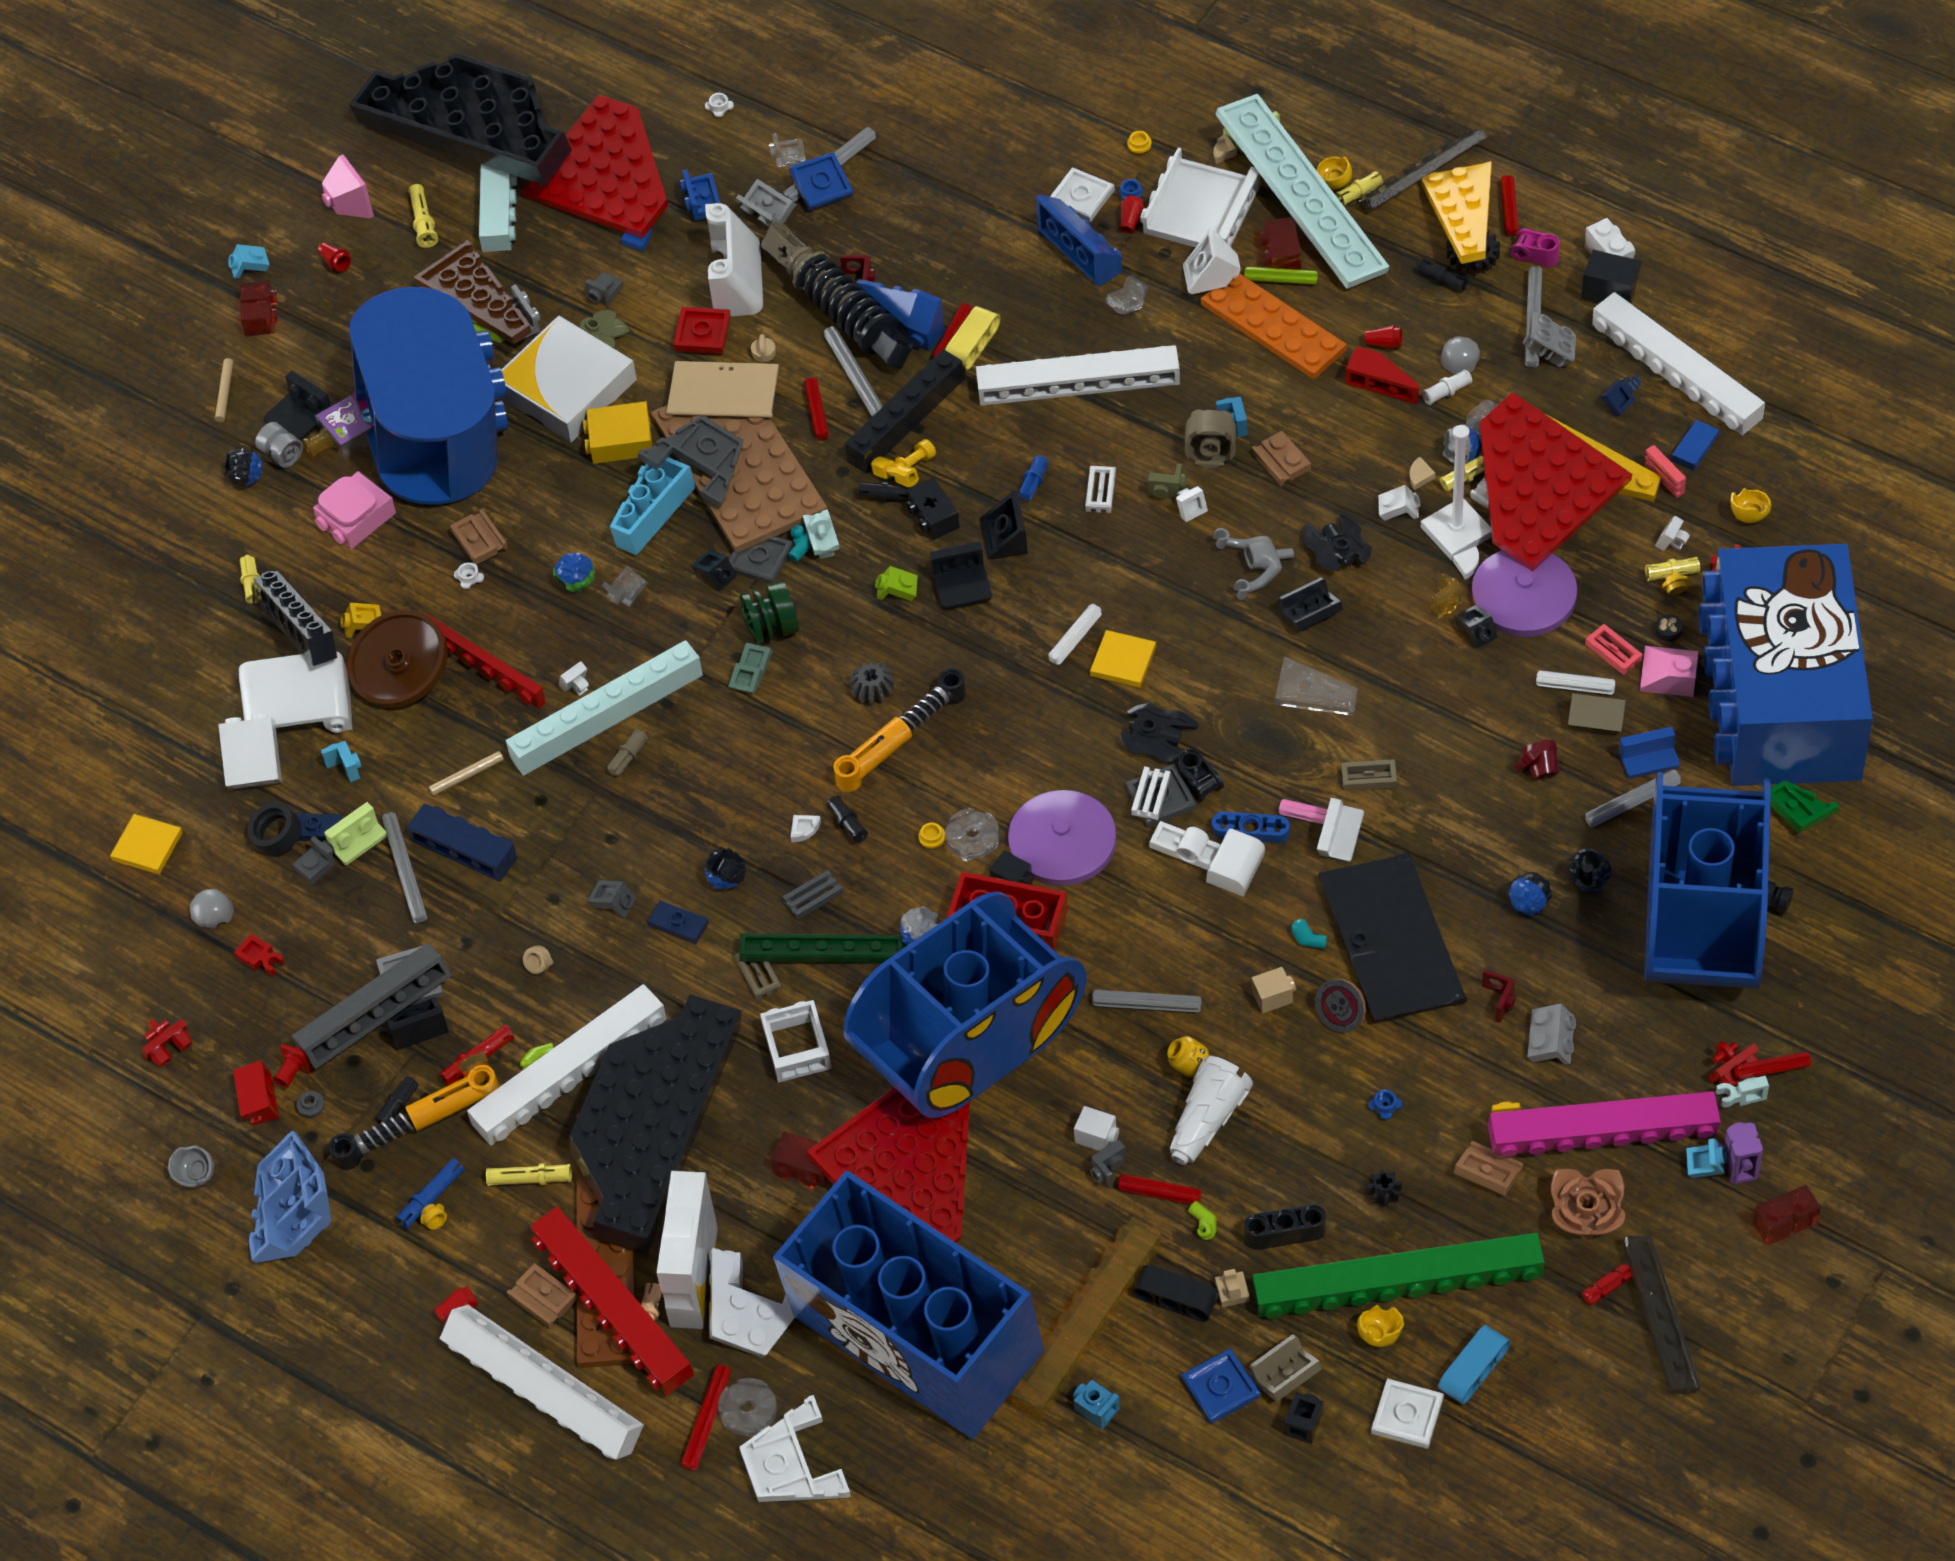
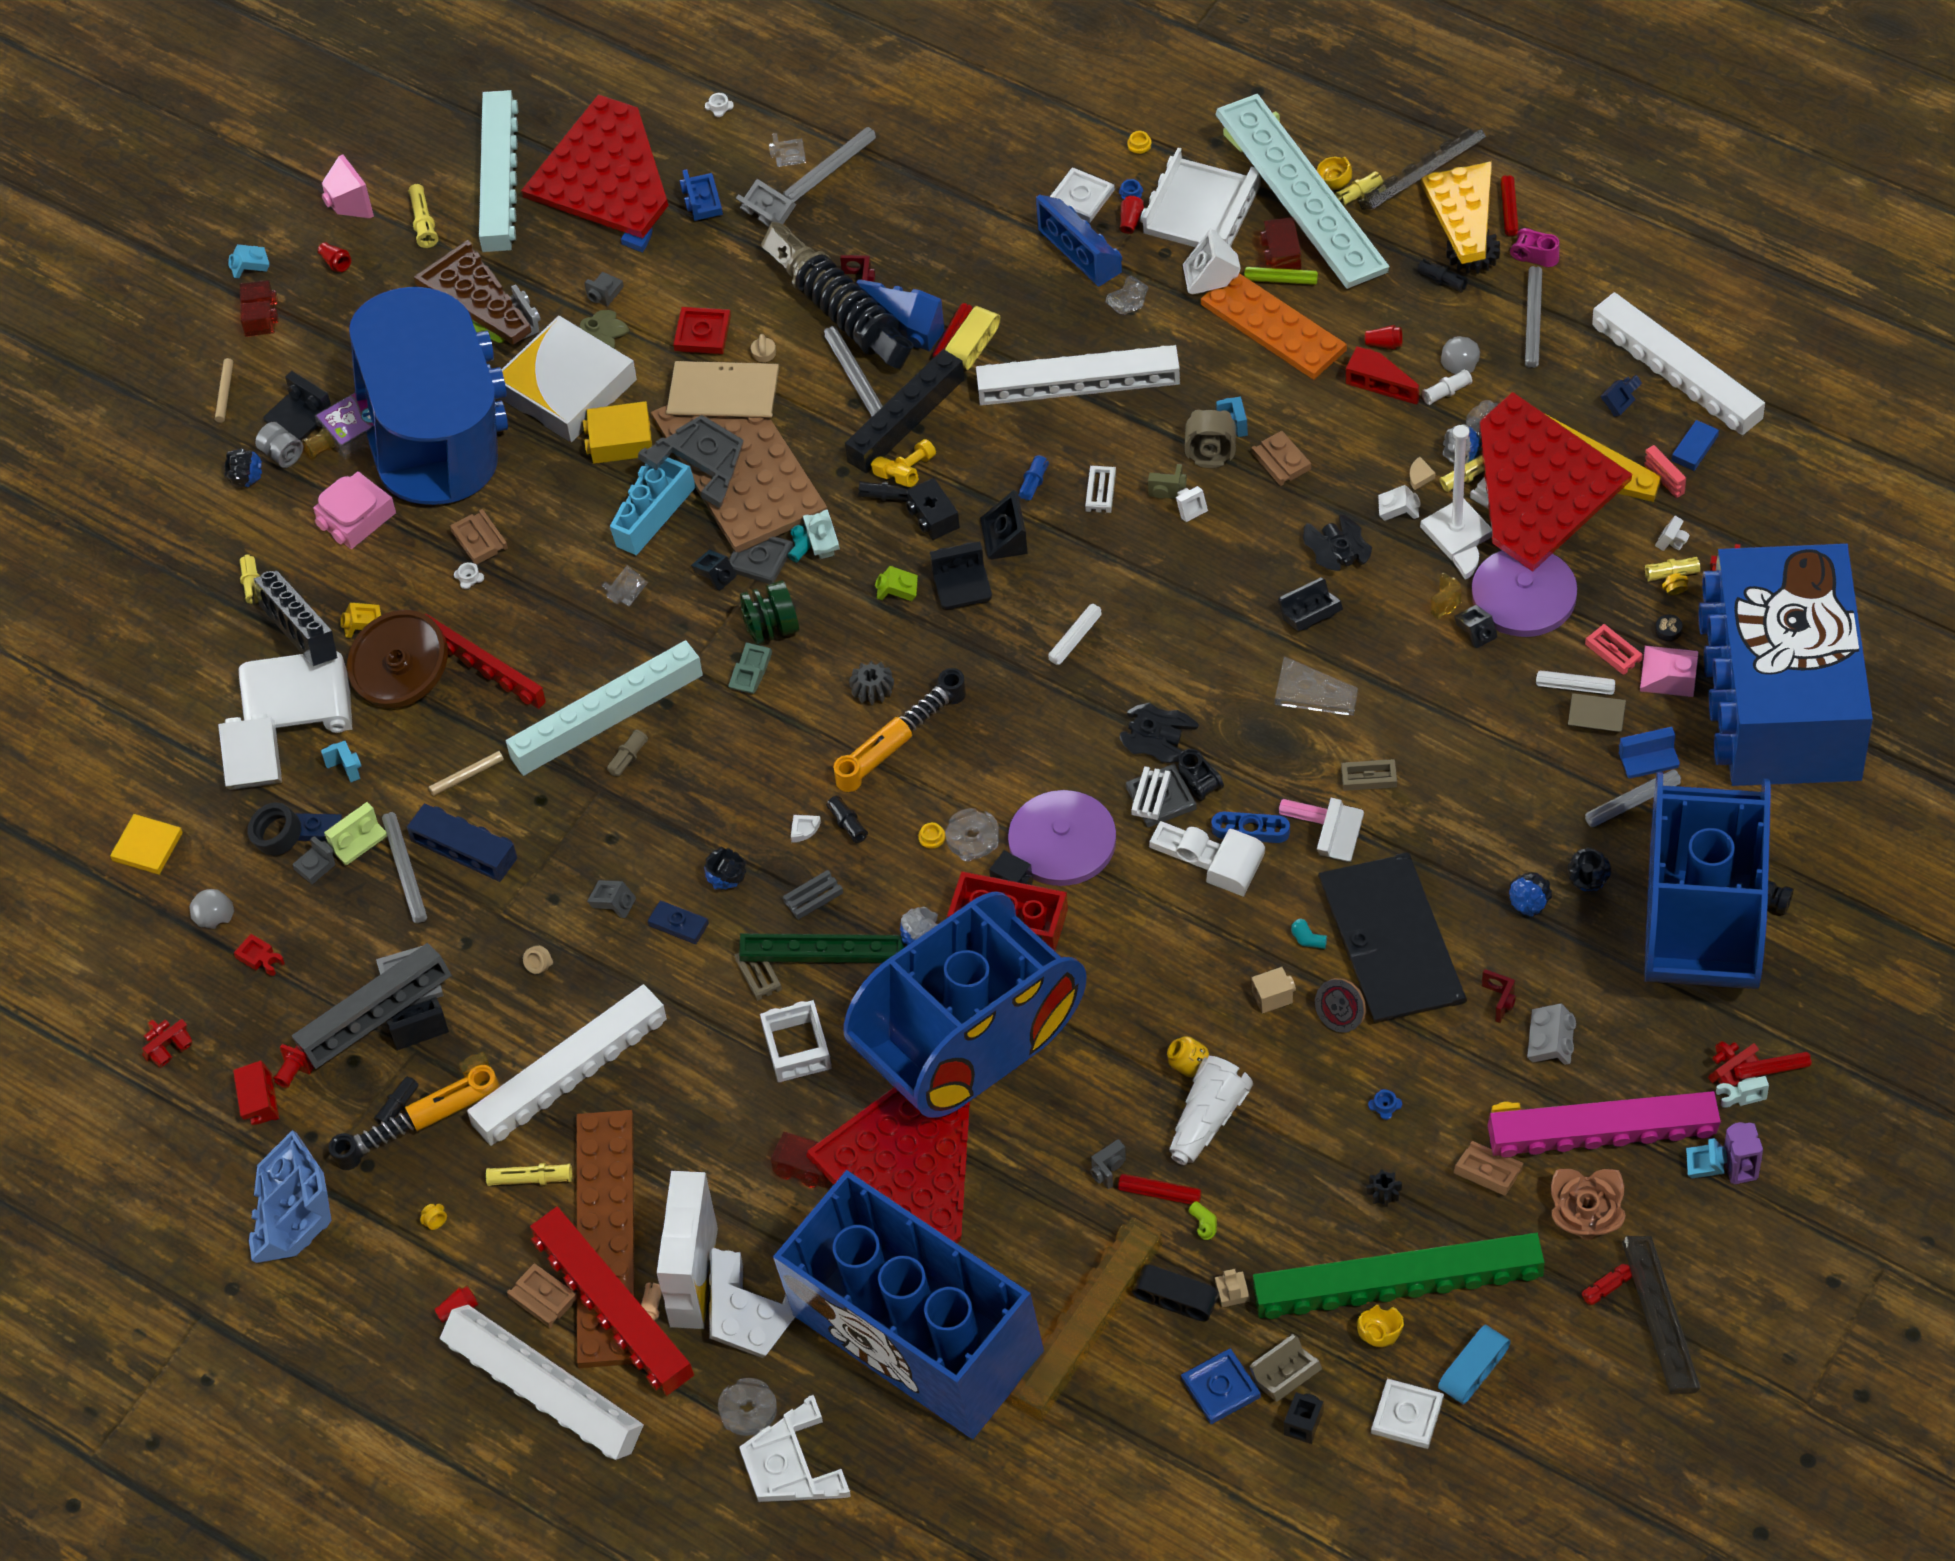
(191, 1166): light grey hair -> none
(314, 1109): dark grey plate -> none
(429, 1193): blue pin -> none
(467, 112): black brick -> none
(488, 1046): red pin -> none
(535, 1054): lime arm -> none
(574, 571): blue piece -> none
(574, 679): white tile -> none
(647, 1115): black brick -> none
(705, 1417): red axle -> none
(738, 277): white windscreen -> none
(816, 408): red axle -> none
(821, 181): blue tile -> none
(1095, 1129): white brick -> none
(1096, 1411): dark azure brick -> none
(1123, 659): yellow tile -> none
(1146, 1001): light grey axle -> none
(1224, 149): tan tile -> none
(1259, 554): light grey piece -> none
(1295, 1217): black beam -> none
(1540, 758): dark red piece -> none
(1549, 336): light grey hinge -> none
(1607, 238): white brick -> none
(1610, 274): black slope -> none
(1750, 505): yellow hair -> none
(1775, 1219): clear red piece -> none
(1799, 806): green wing -> none

